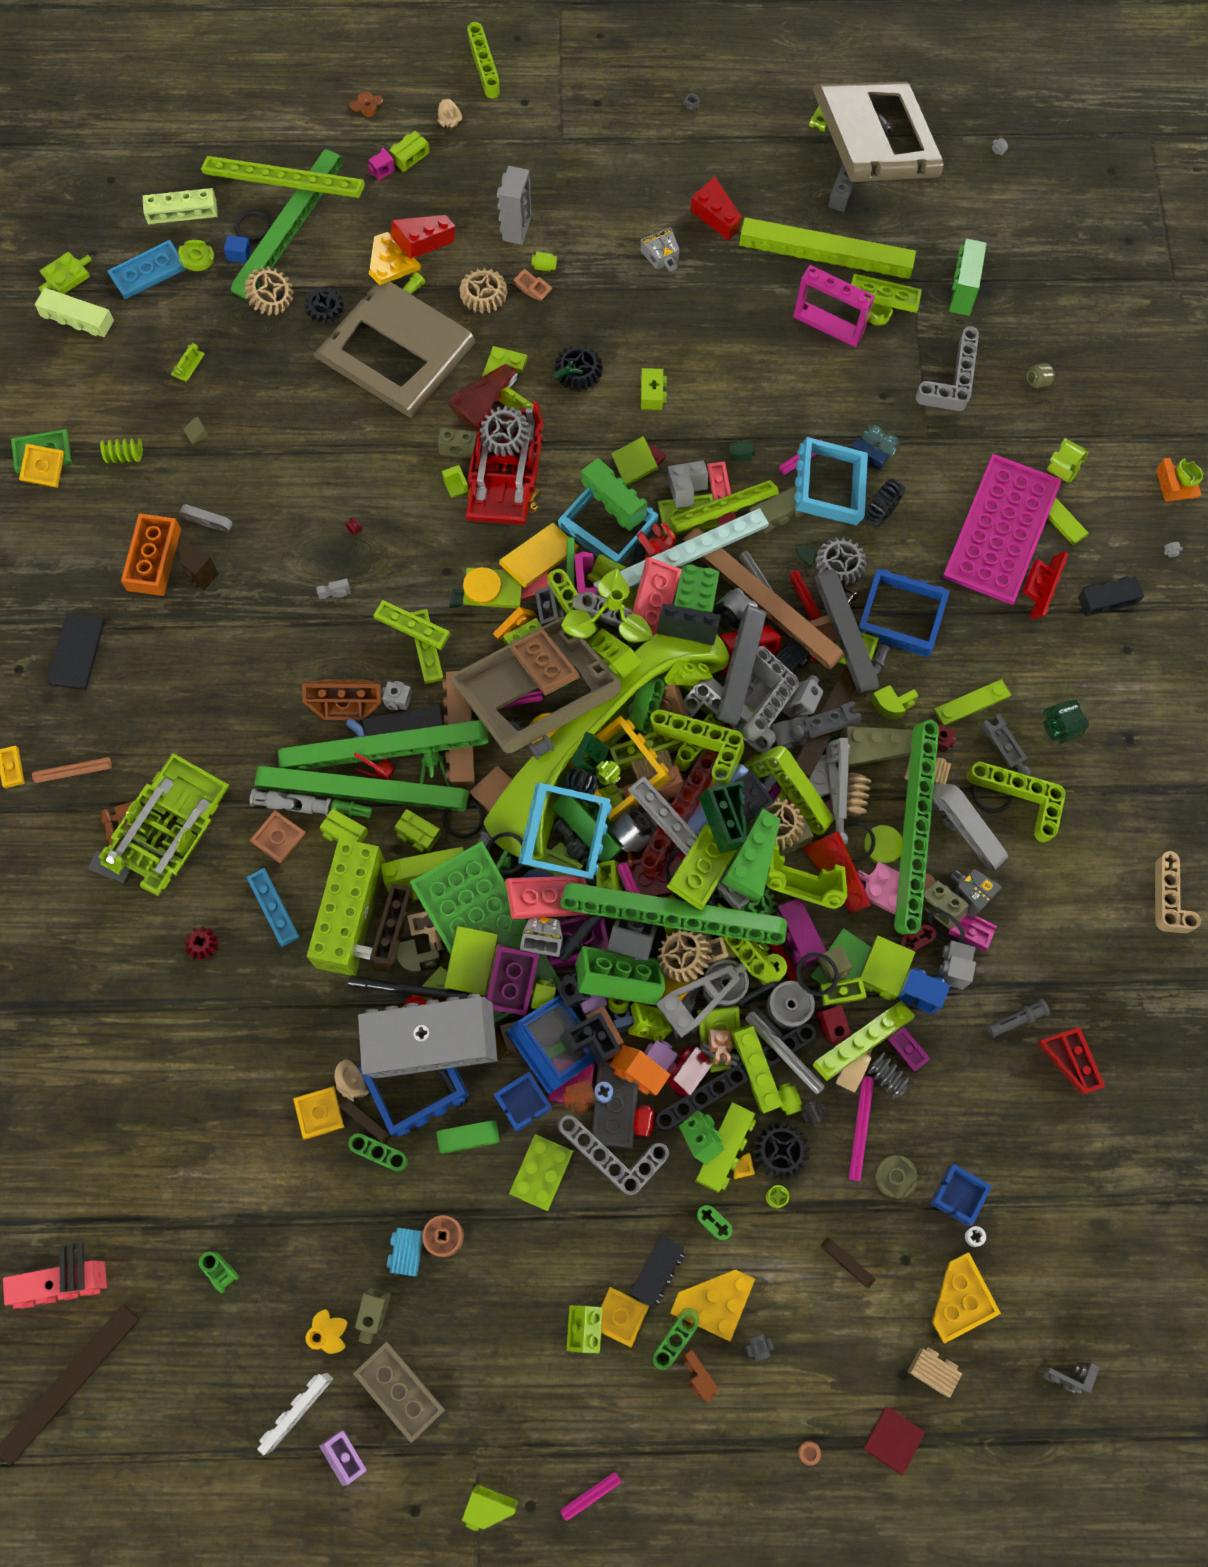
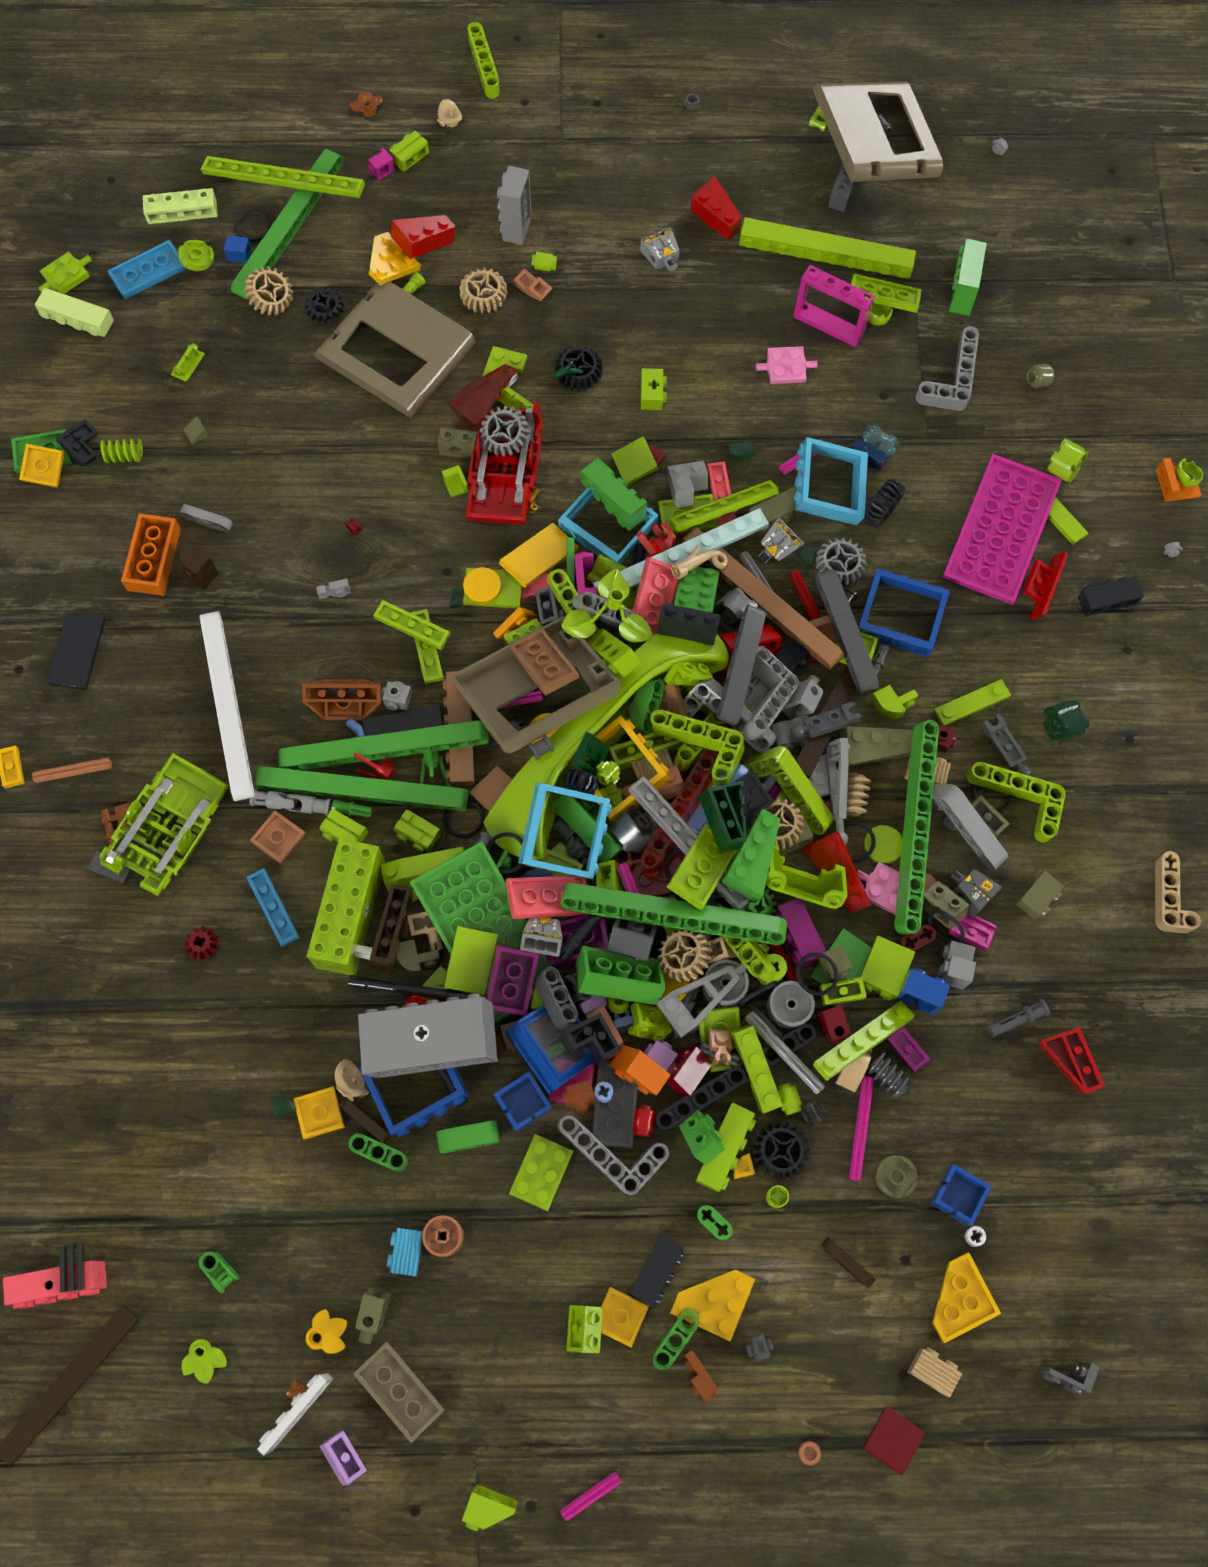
(75, 441): none -> black plate
(203, 1364): none -> lime plate
(227, 706): none -> white beam
(282, 1105): none -> clear green tile
(295, 1389): none -> clear orange bush
(555, 1007): none -> dark grey beam
(694, 559): none -> tan plant
(779, 542): none -> torso
(786, 365): none -> bright pink plate
(990, 815): none -> olive brick
(1040, 895): none -> olive brick

